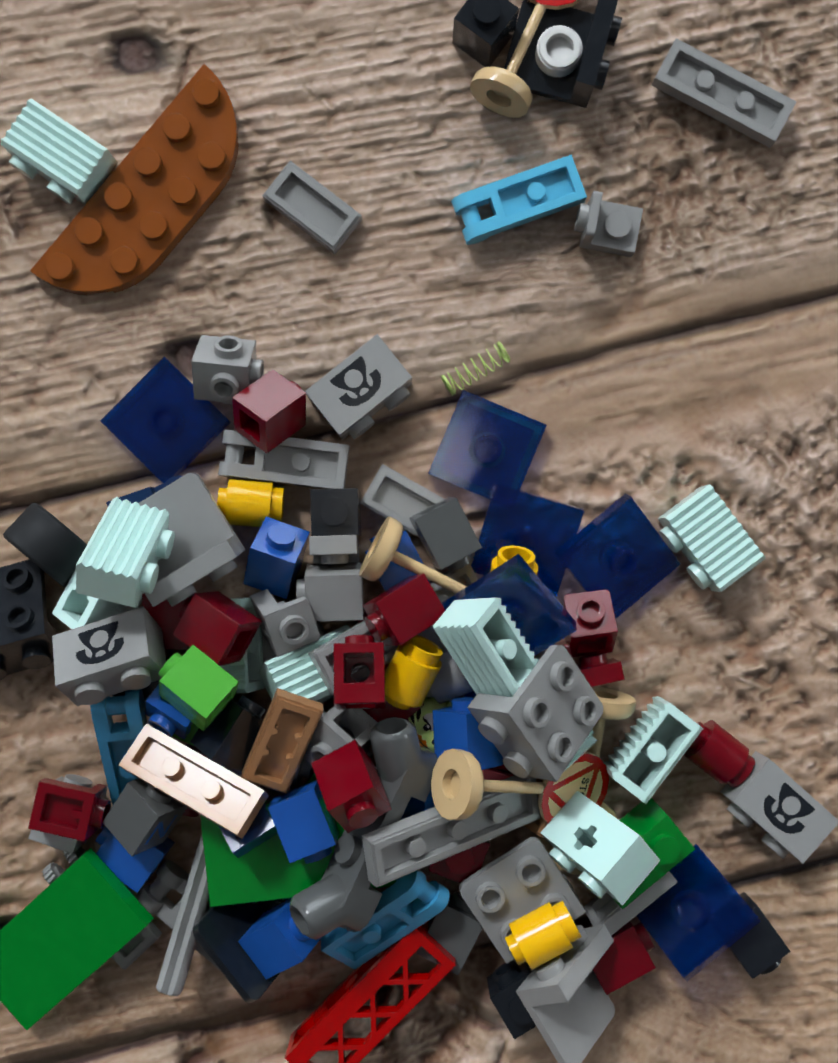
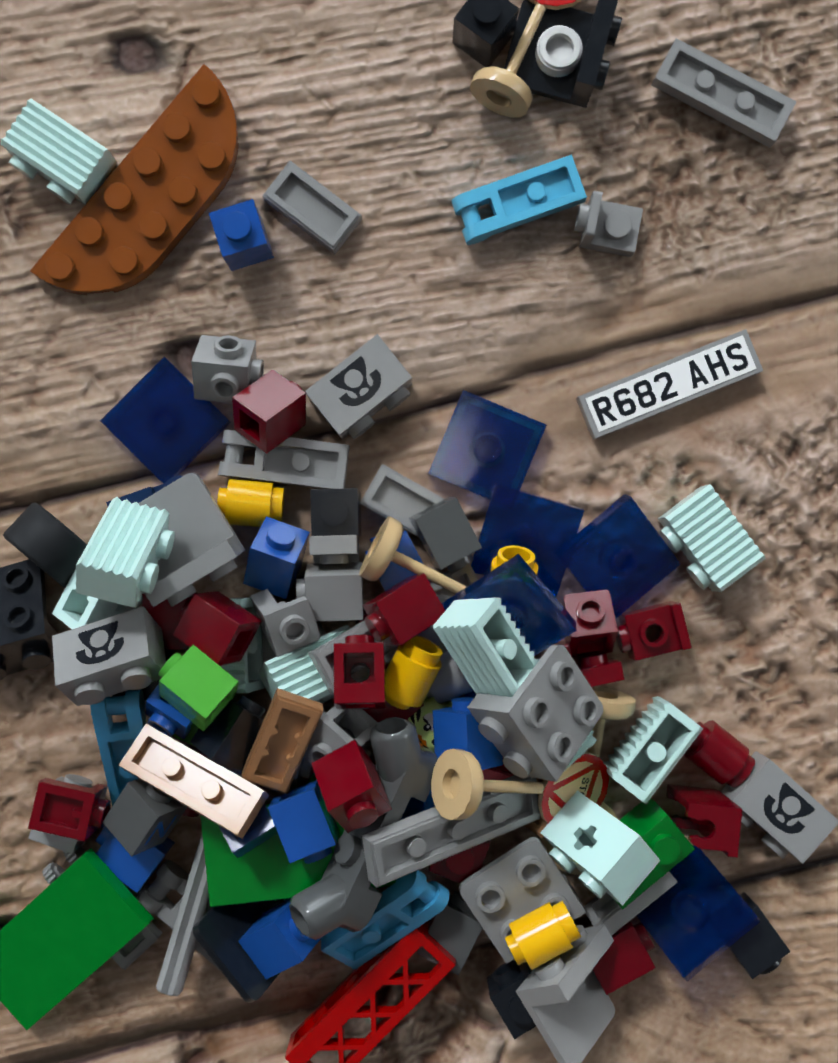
(241, 235): none -> blue brick
(501, 354): yellowish green piece -> none
(669, 384): none -> tile
(671, 625): none -> dark red brick
(709, 814): none -> dark red hinge

